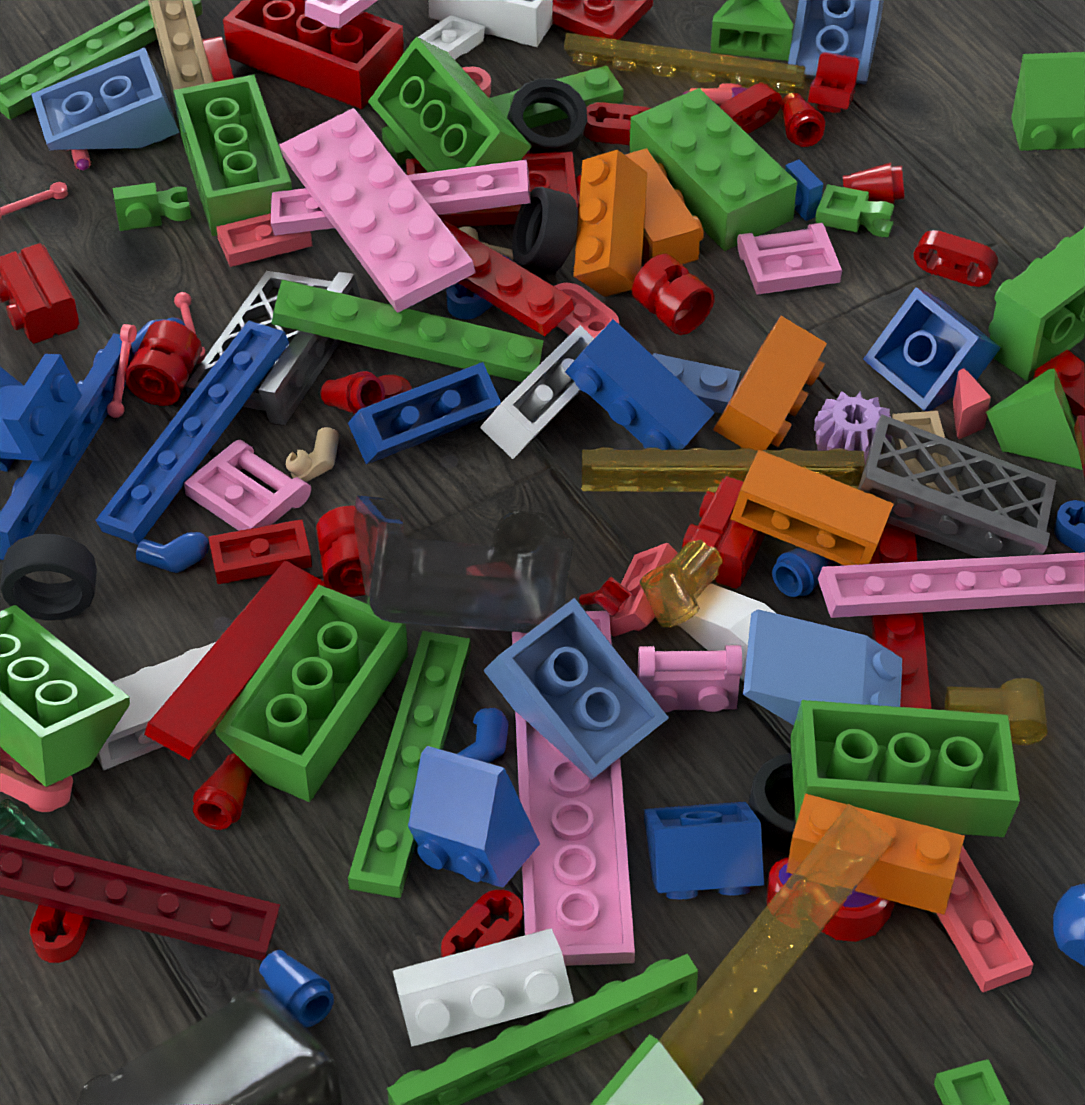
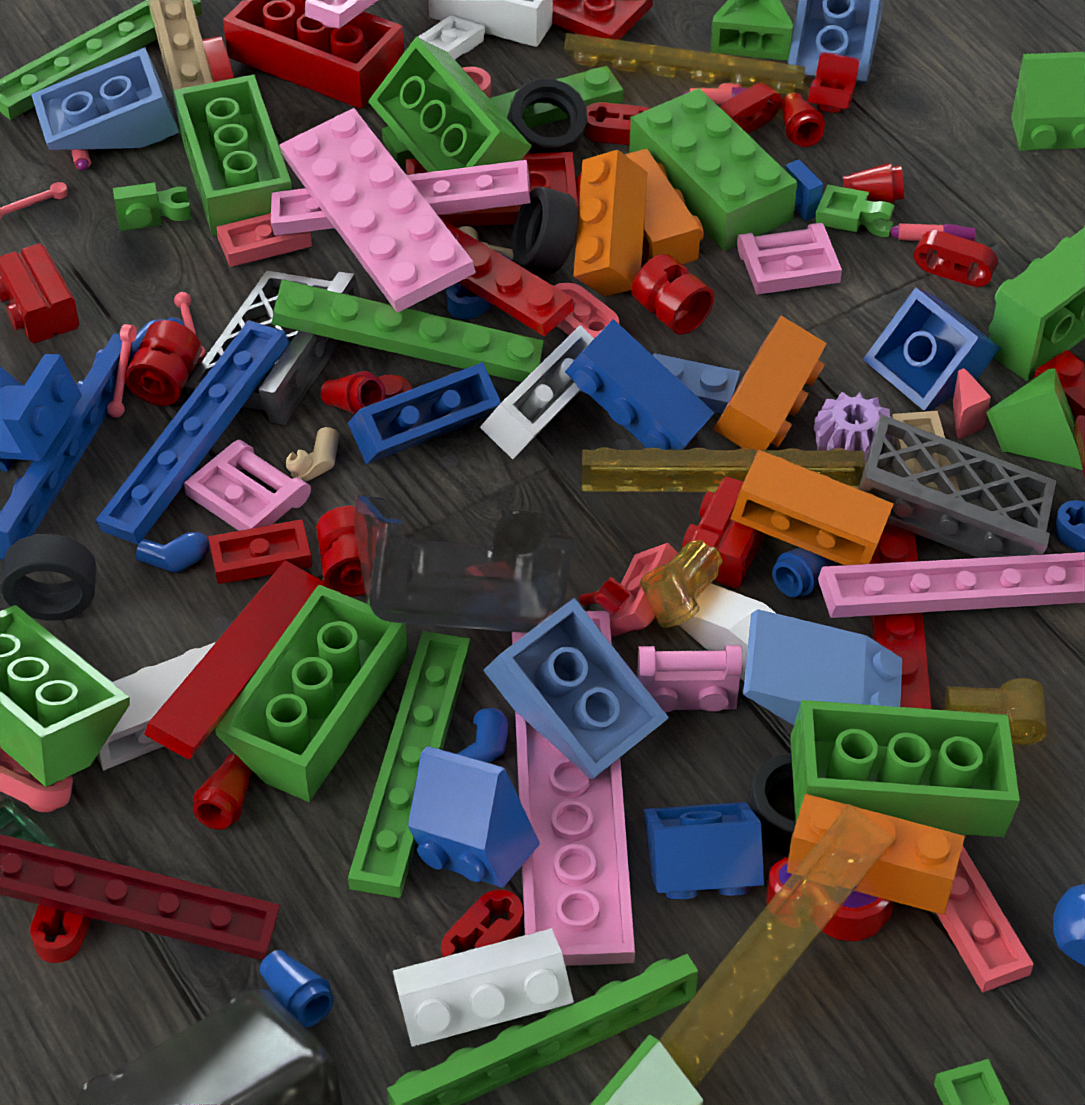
(914, 232): none -> piece

